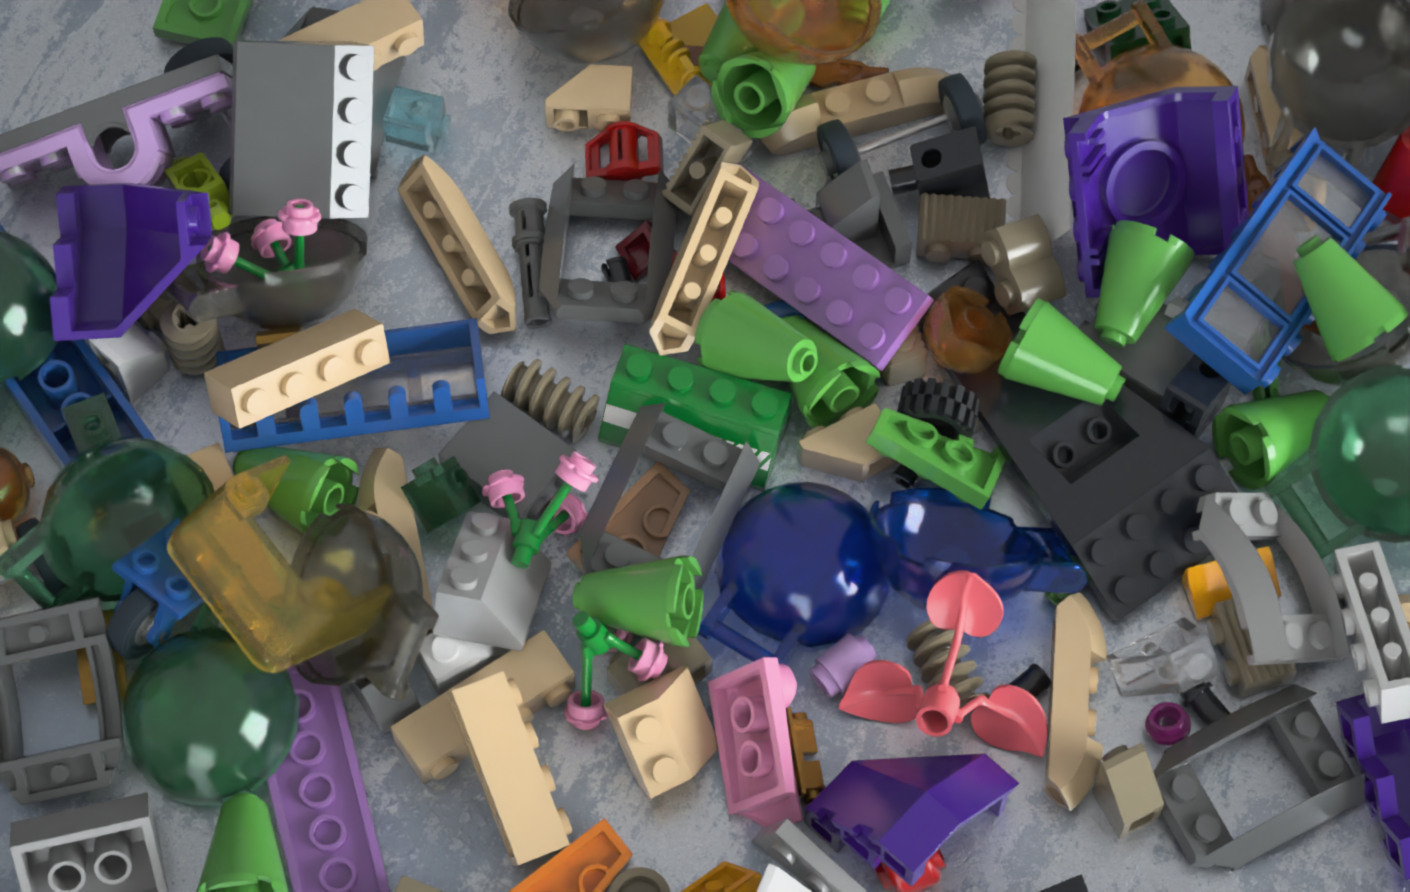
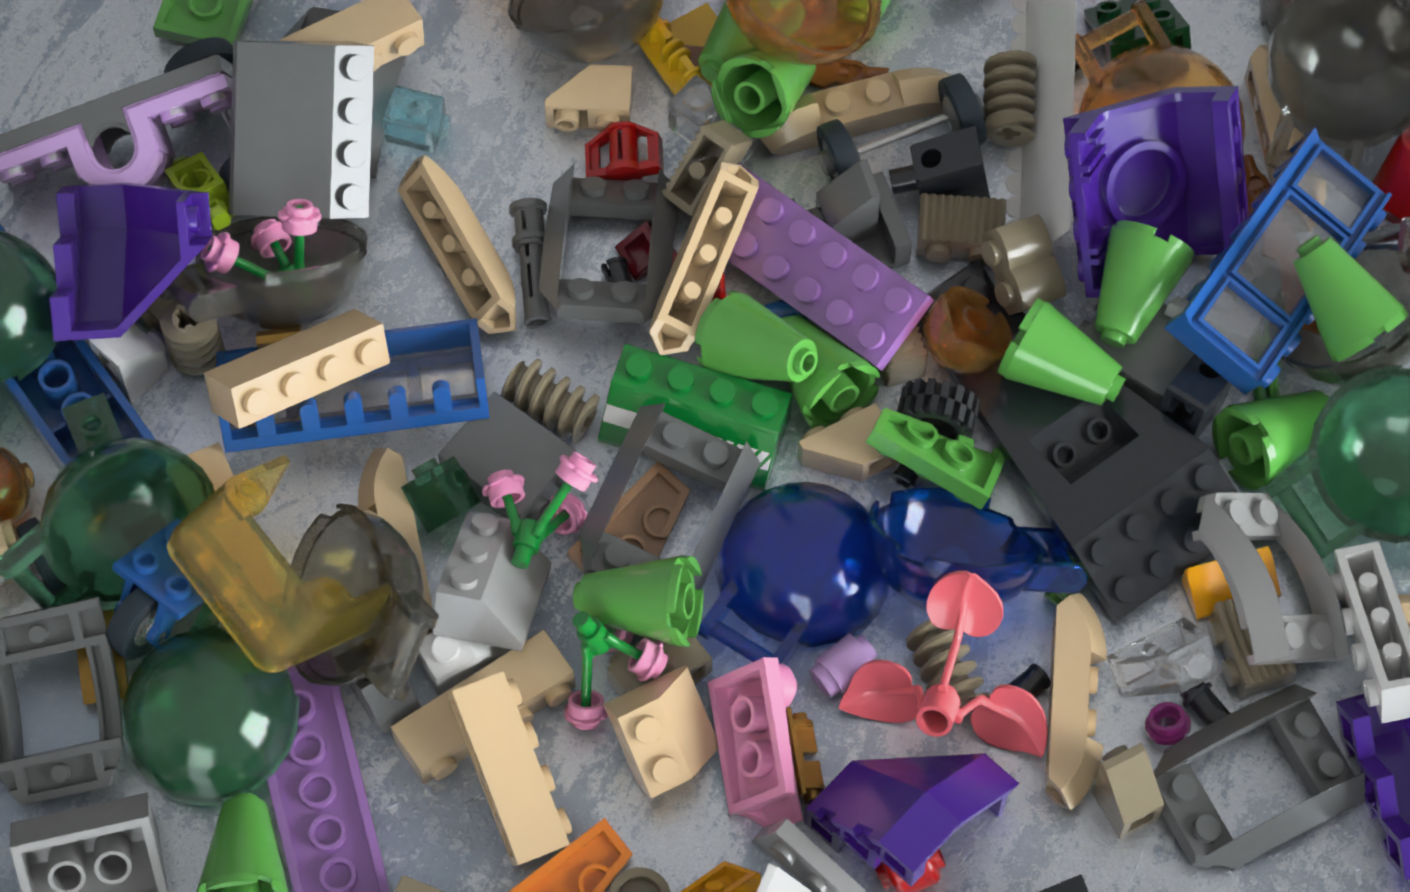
(309, 485): bright green cone -> none

